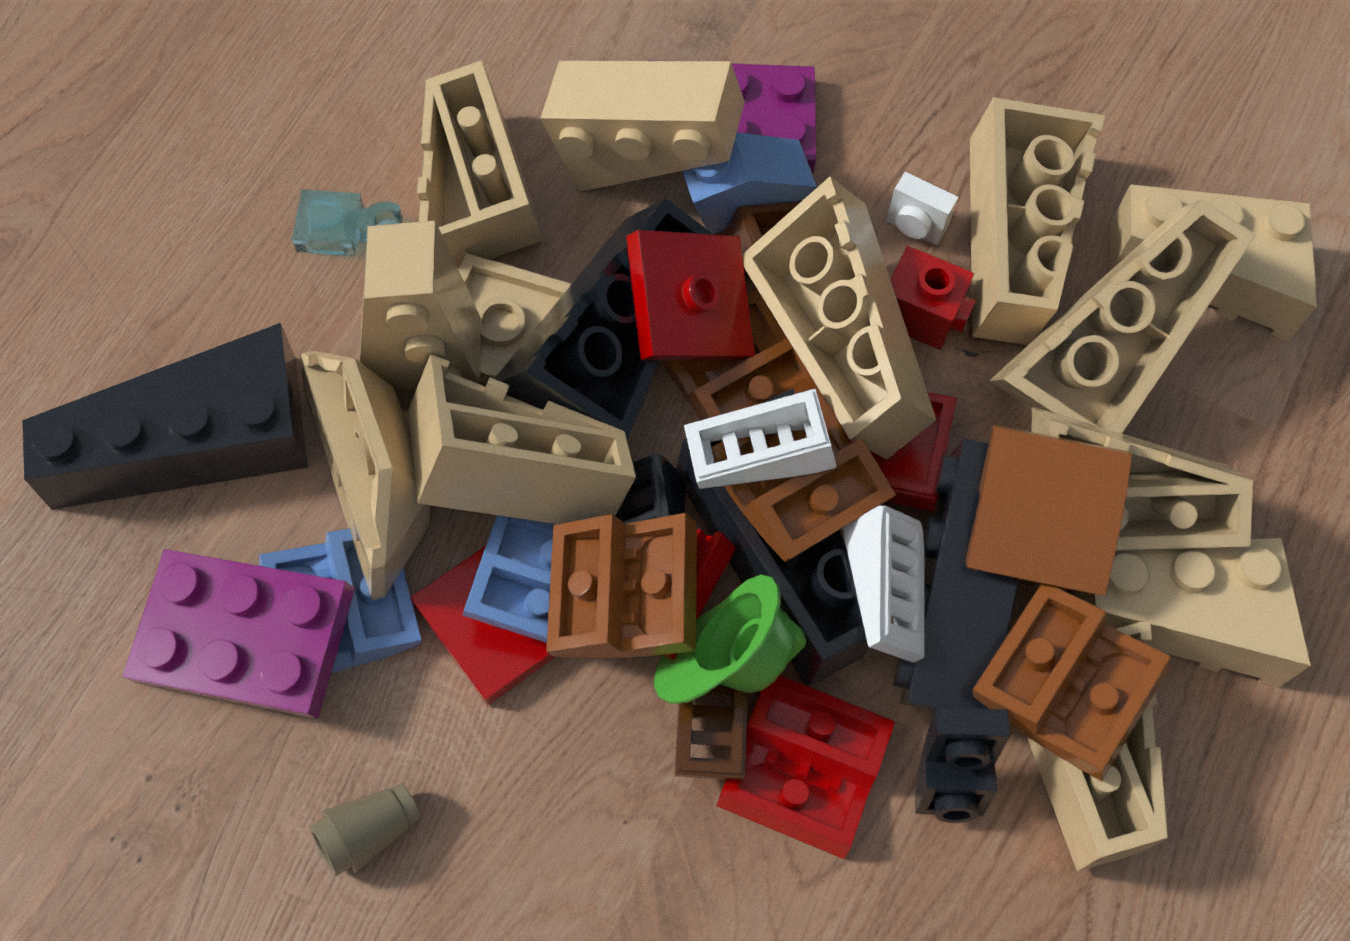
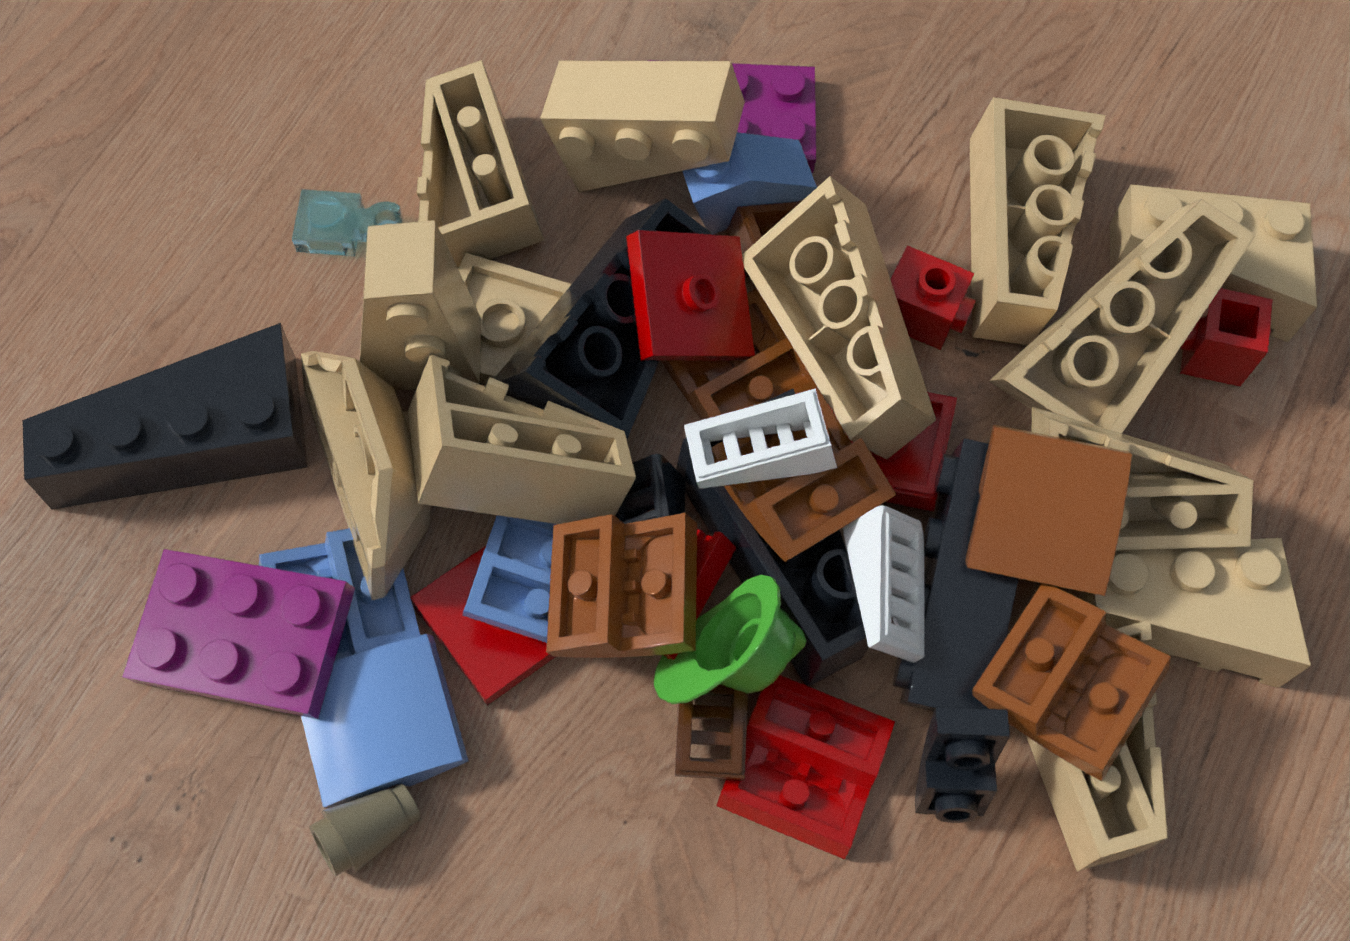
(384, 722): none -> medium blue slope
(921, 209): white plate -> none
(1228, 338): none -> red brick

